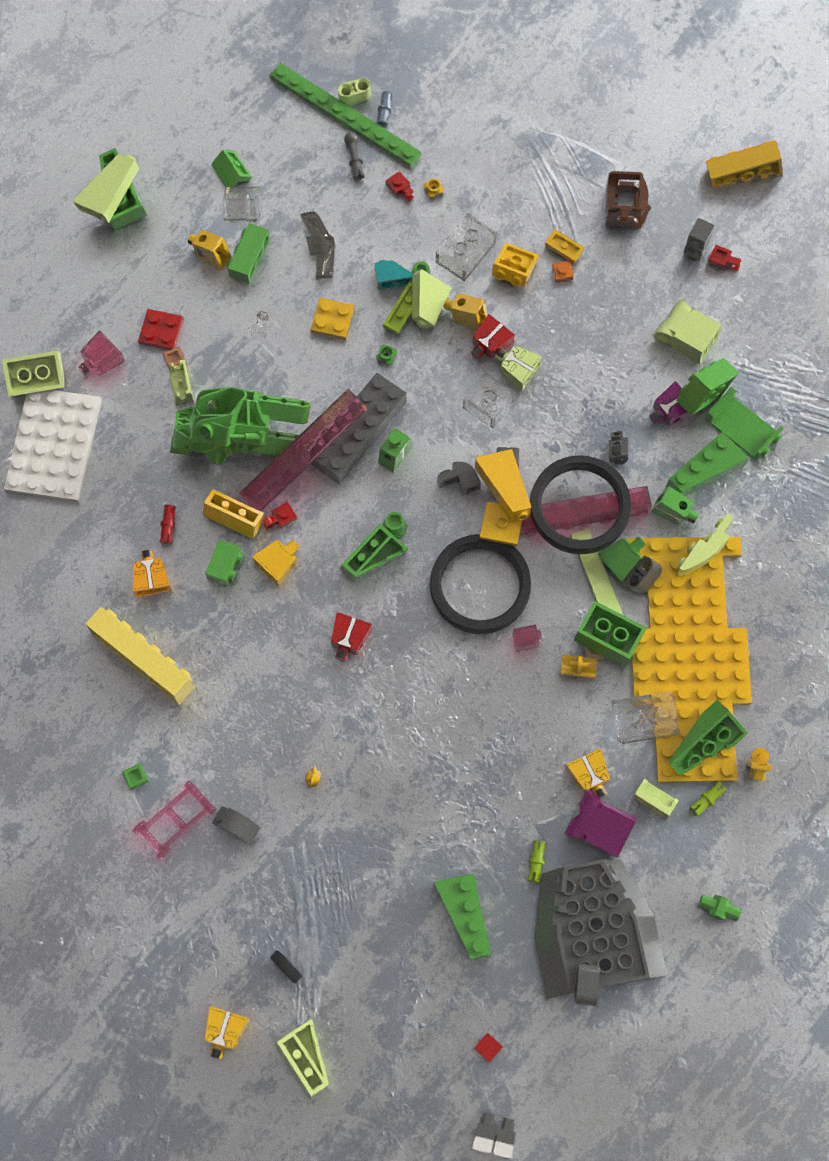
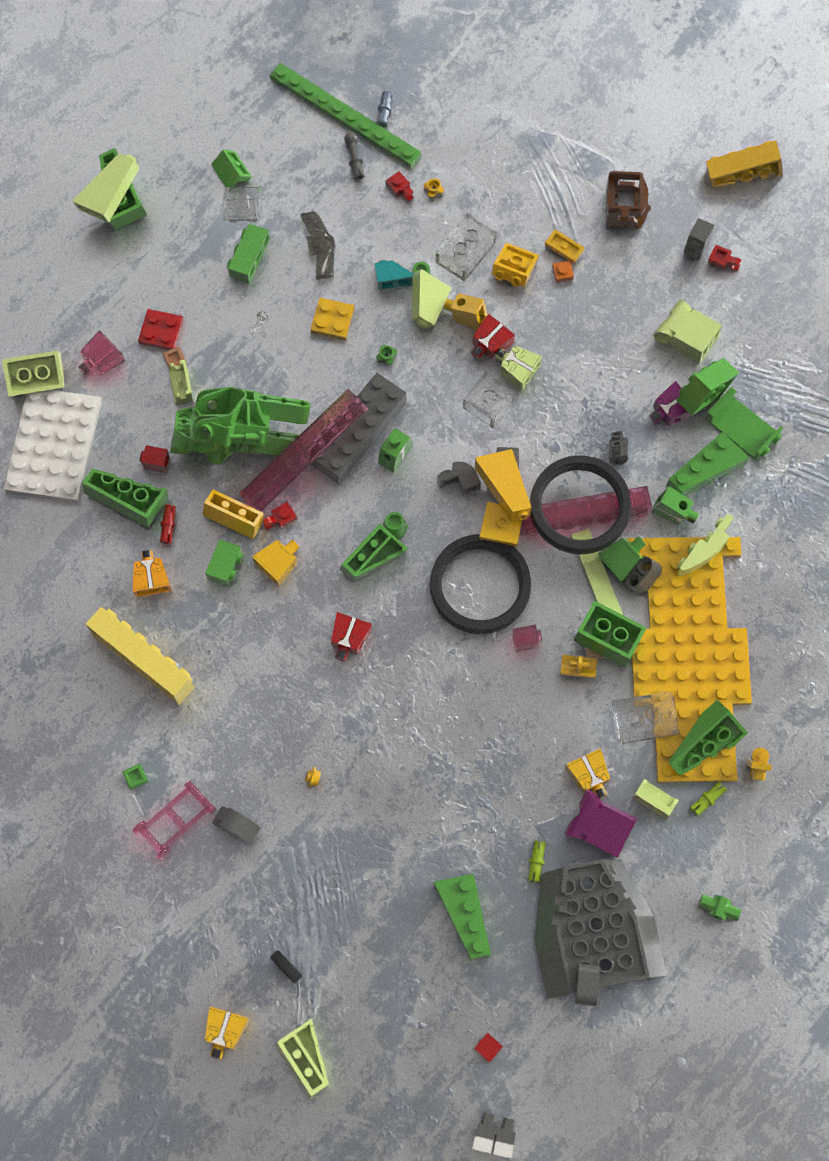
(129, 498): none -> bright green wedge
(155, 458): none -> red brick
(210, 248): yellow torso -> none
(354, 91): yellowish green beam -> none
(401, 311): lime plate -> none

